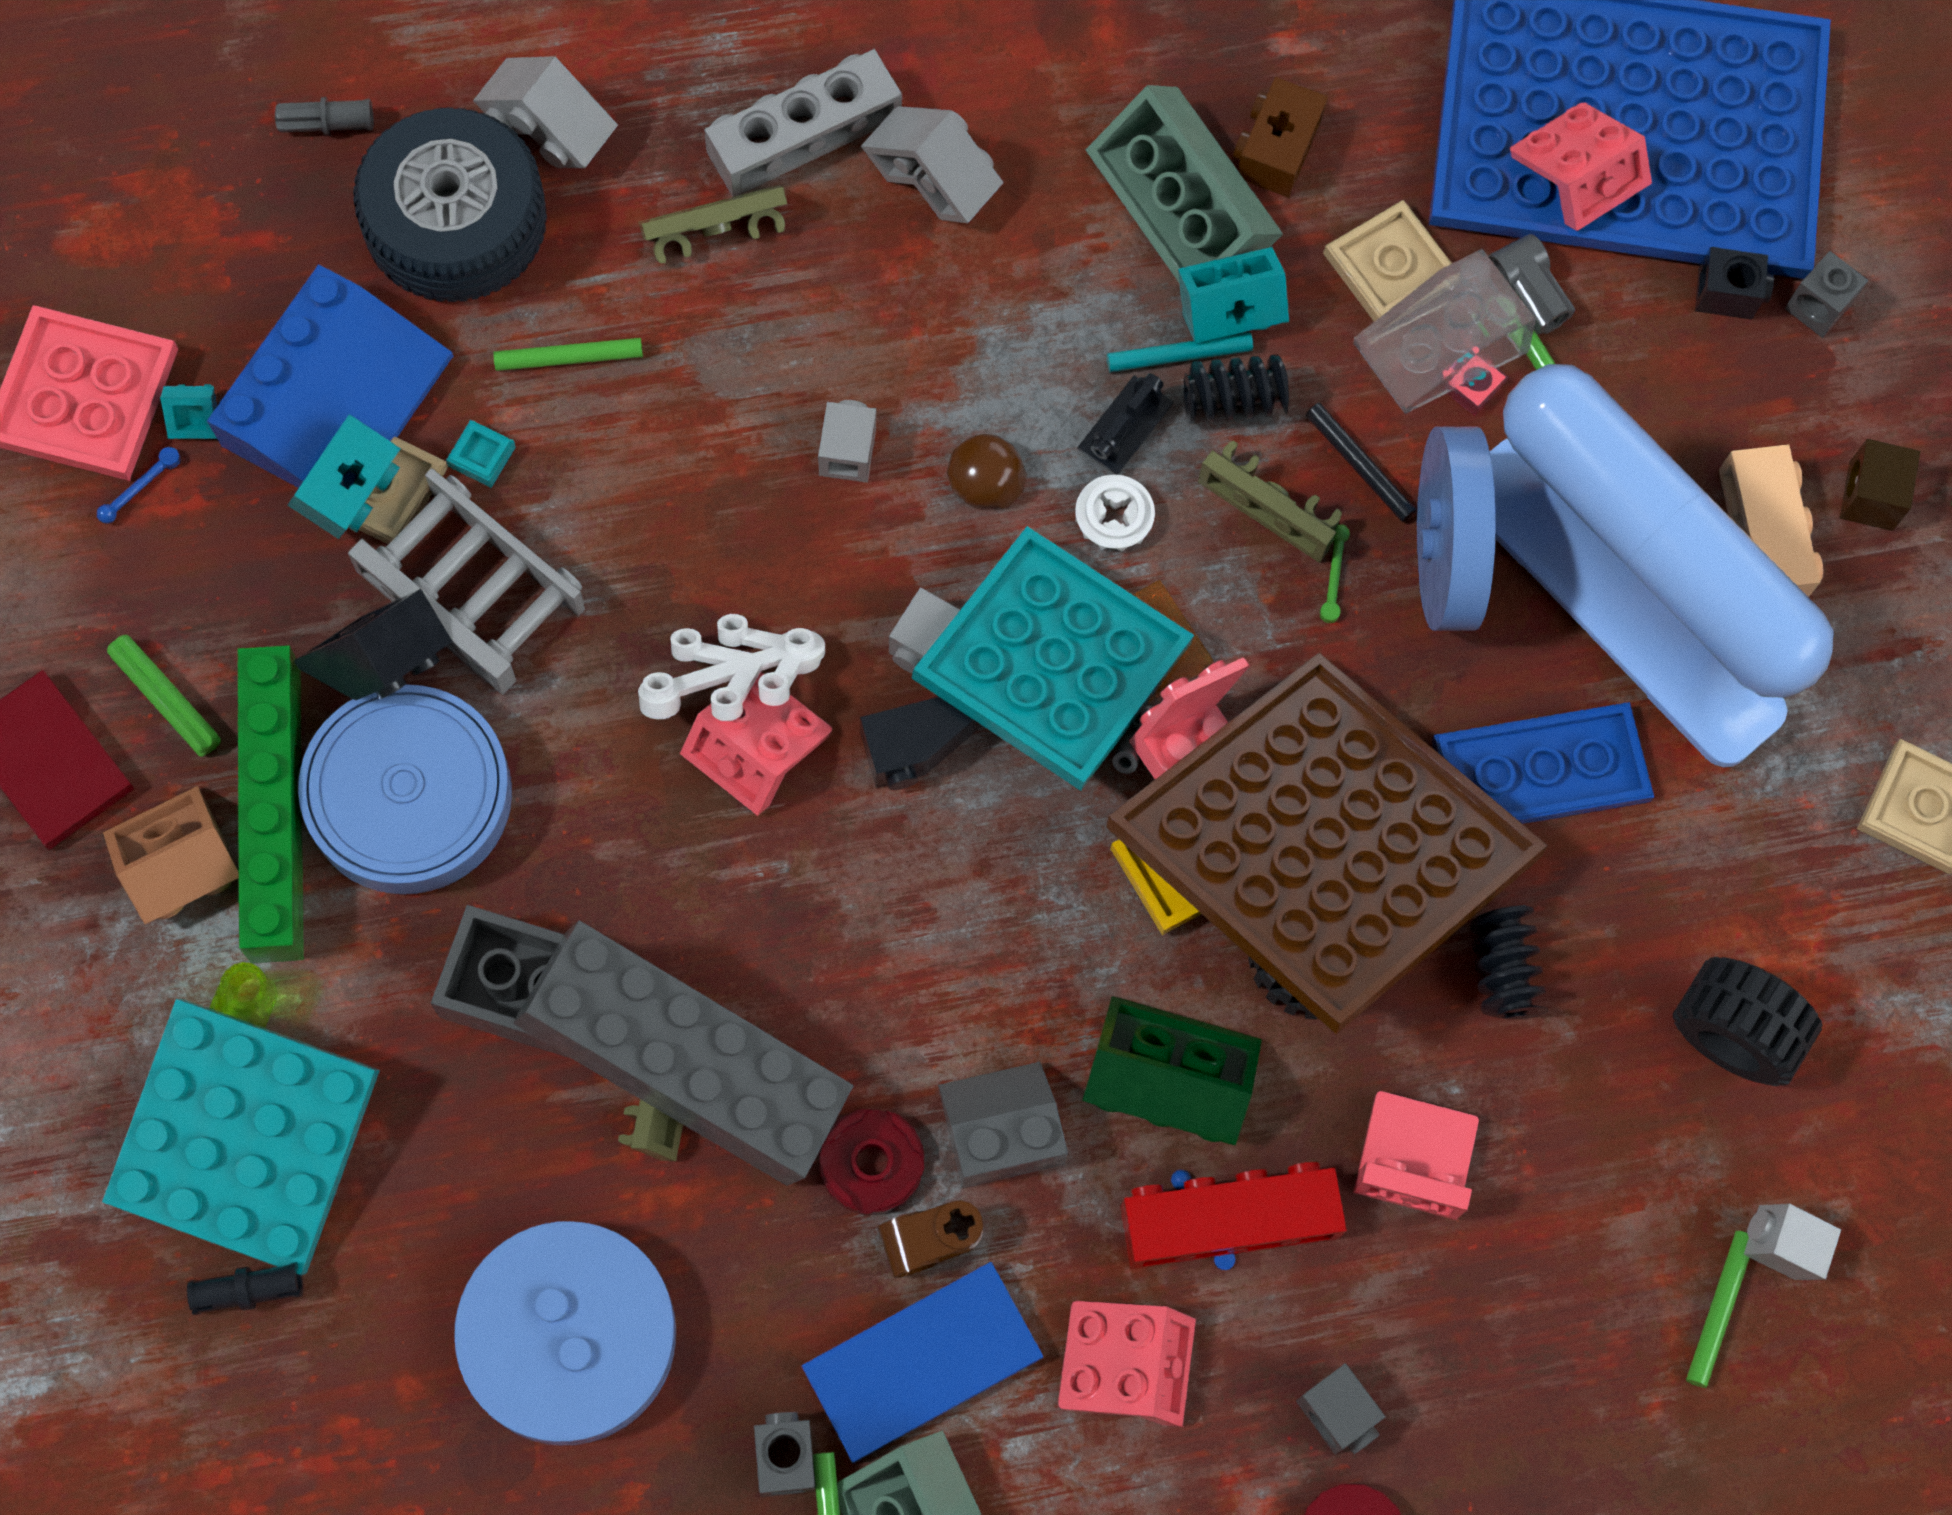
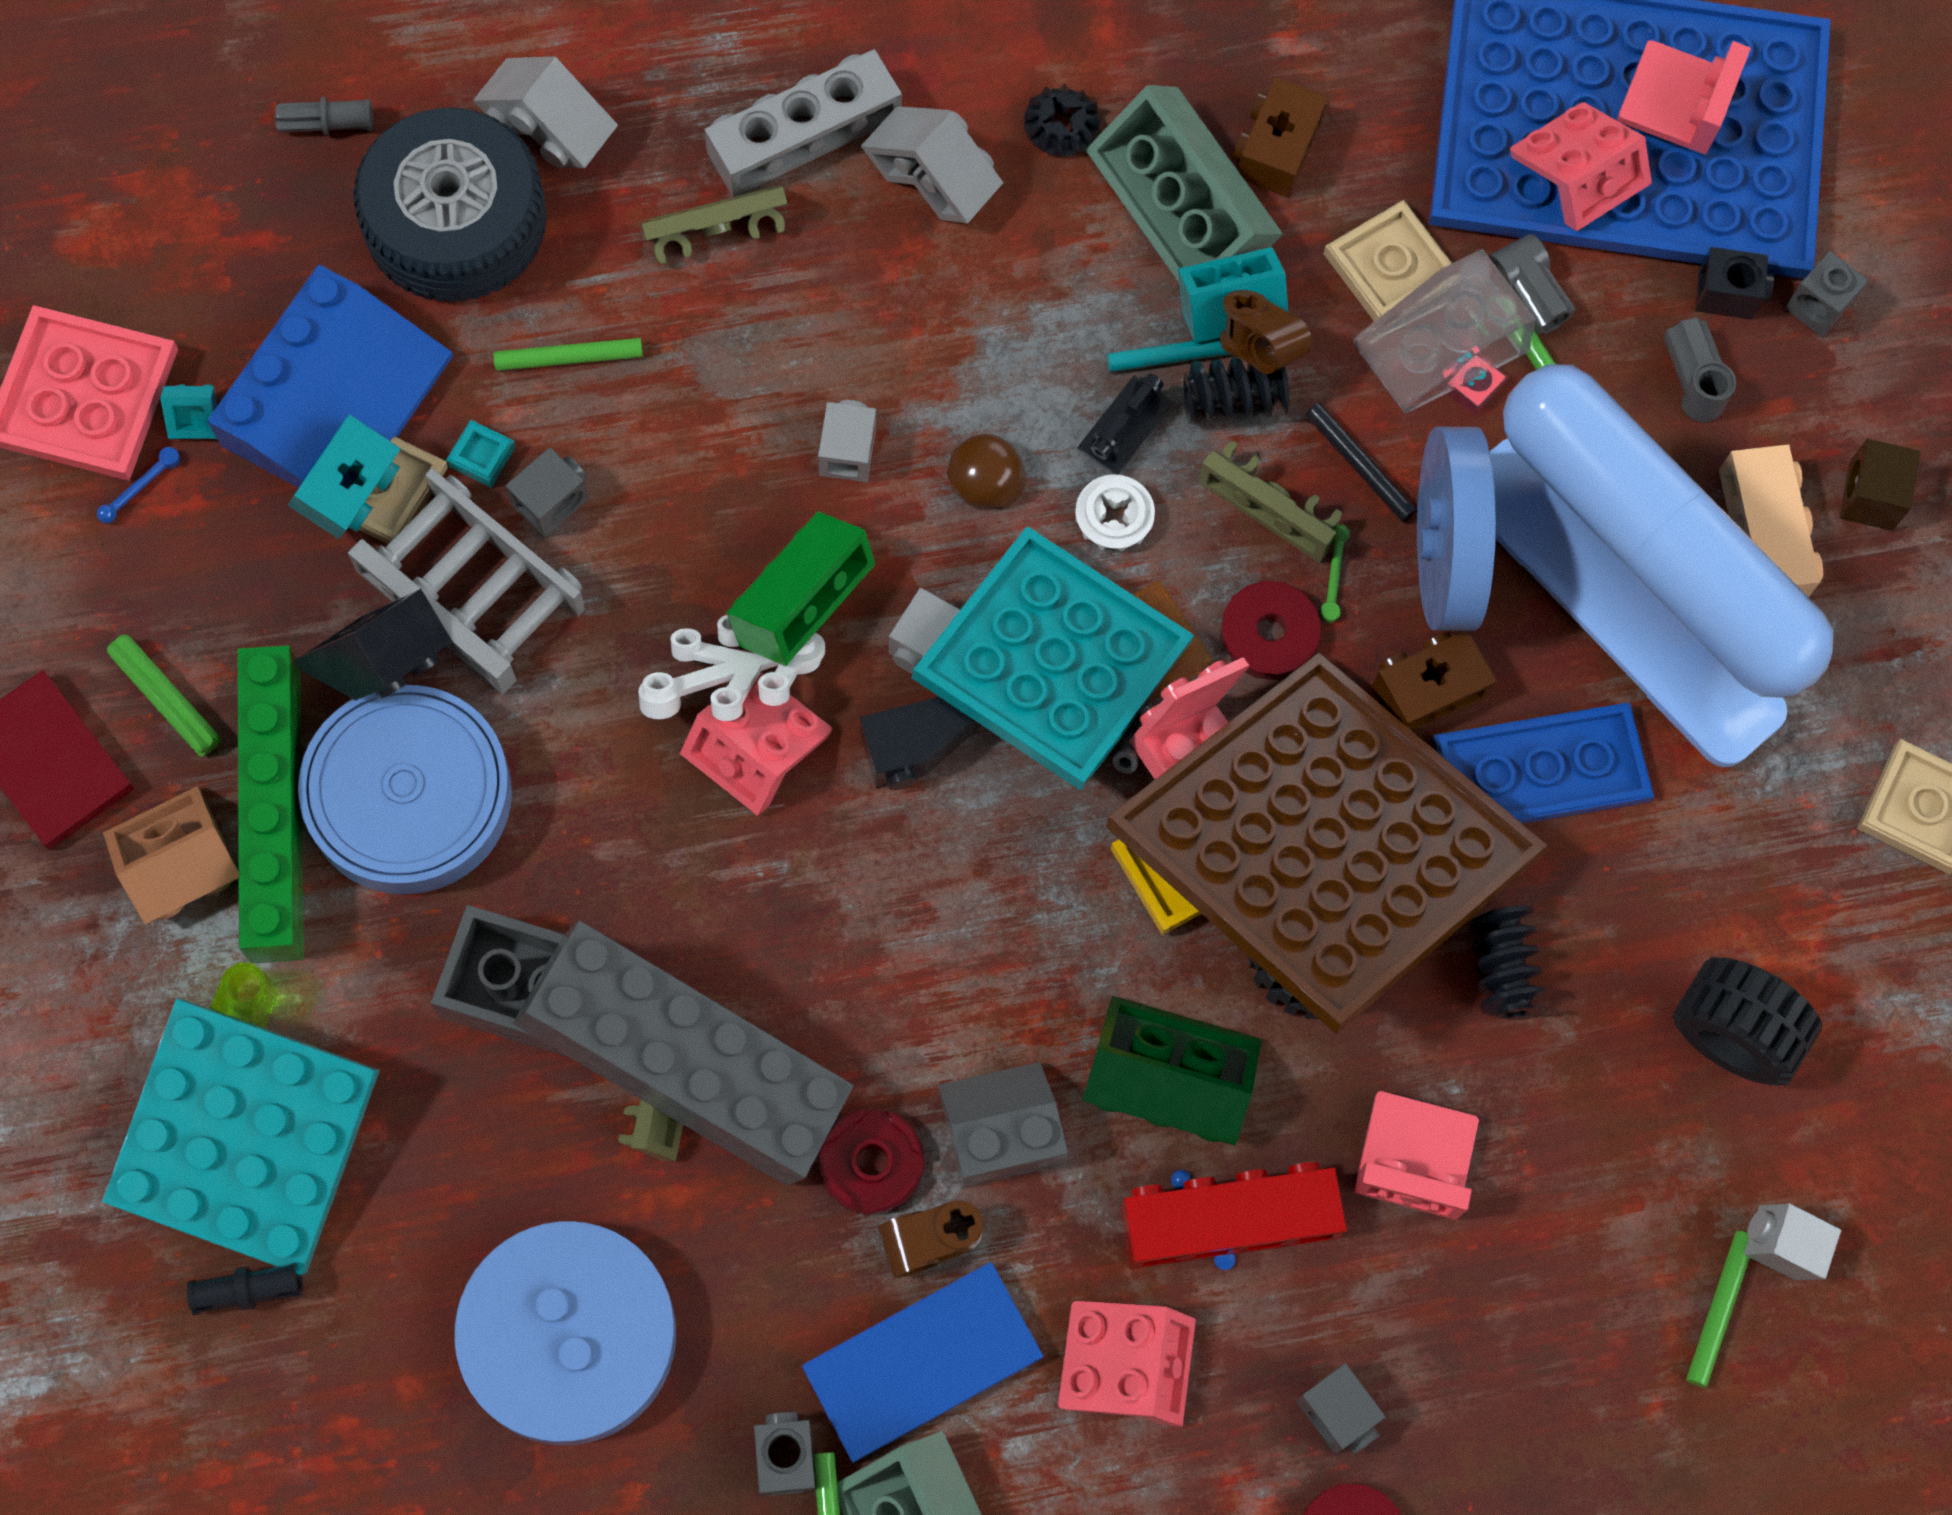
(548, 491): none -> dark grey brick
(801, 588): none -> green brick
(1054, 137): none -> black gear
(1263, 332): none -> reddish brown piece
(1280, 604): none -> dark red tile
(1457, 665): none -> reddish brown brick
(1682, 94): none -> coral bracket
(1699, 367): none -> dark grey piece

